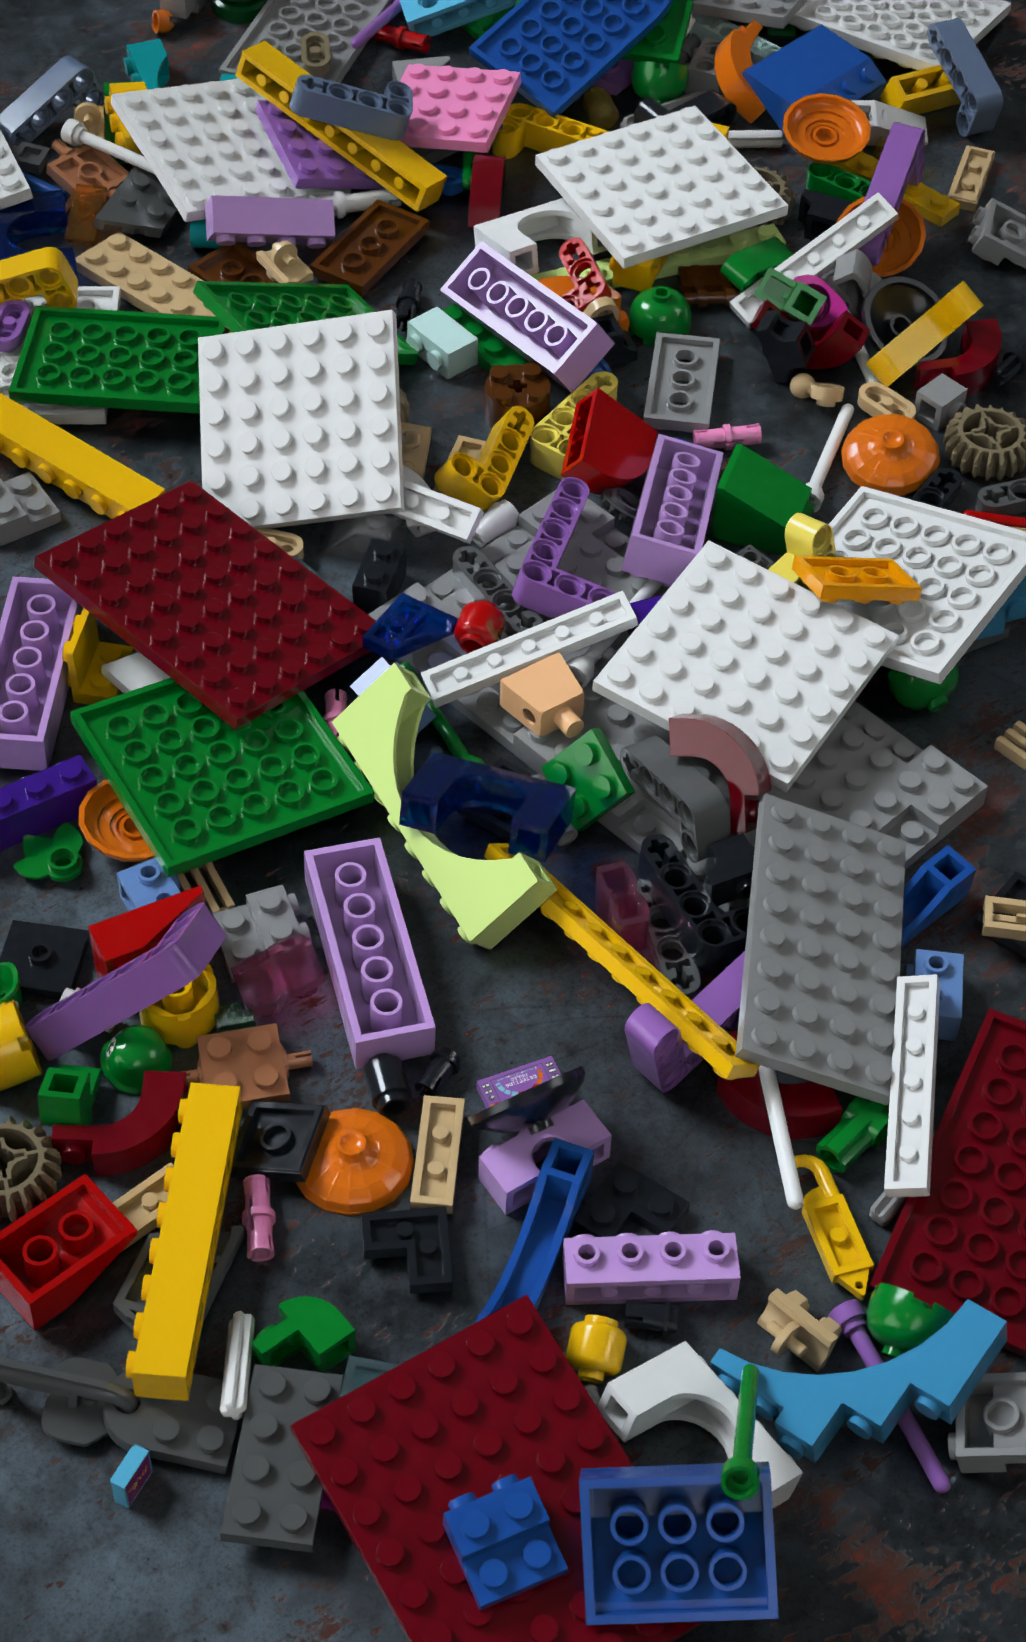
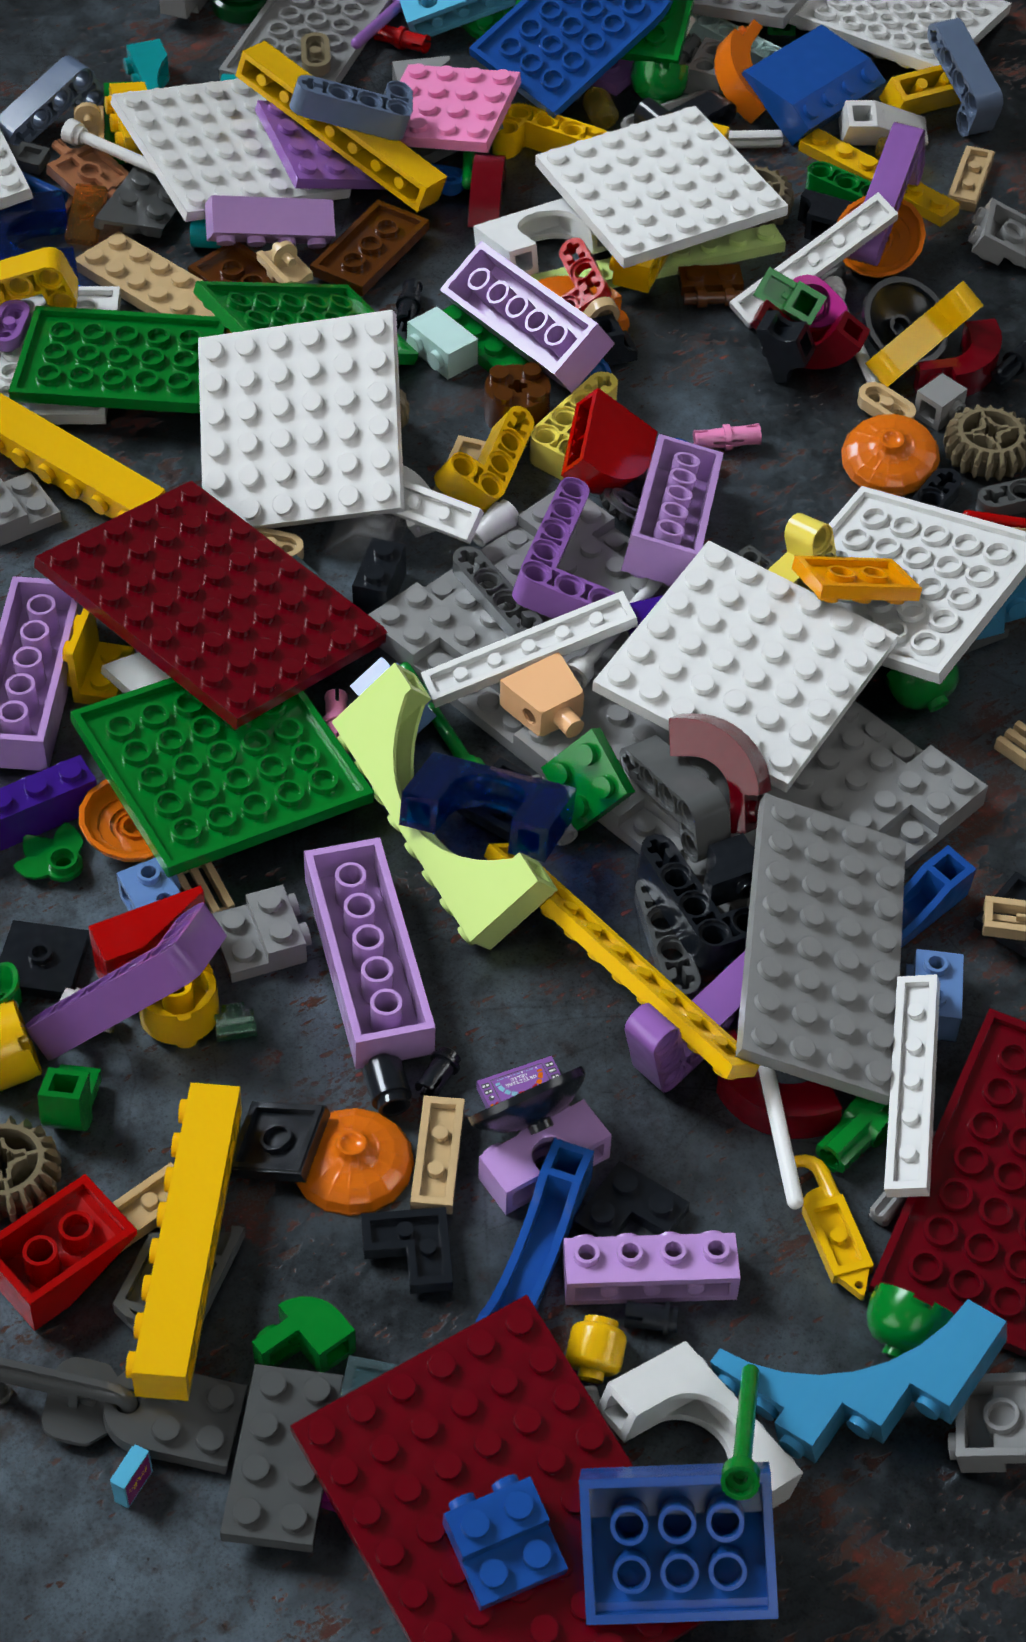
(131, 1054): green helmet -> none
(135, 1138): dark red arch -> none
(161, 21): orange hinge -> none
(237, 1365): white axle -> none
(248, 1060): nougat plate -> none
(258, 1218): bright pink pin -> none
(278, 975): clear pink brick -> none
(358, 201): white pin -> none
(407, 628): clear blue wing -> none
(415, 446): tan hips -> none
(479, 625): red head -> none
(621, 904): clear pink brick -> none
(659, 311): green cylinder -> none
(663, 385): light grey plate -> none
(751, 263): green beam -> none
(757, 502): green slope -> none
(797, 1330): tan hips -> none
(826, 128): orange hat -> none
(826, 394): tan plate -> none
(828, 455): white piece -> none
(853, 1322): medium lavender piece -> none
(854, 280): light grey brick -> none

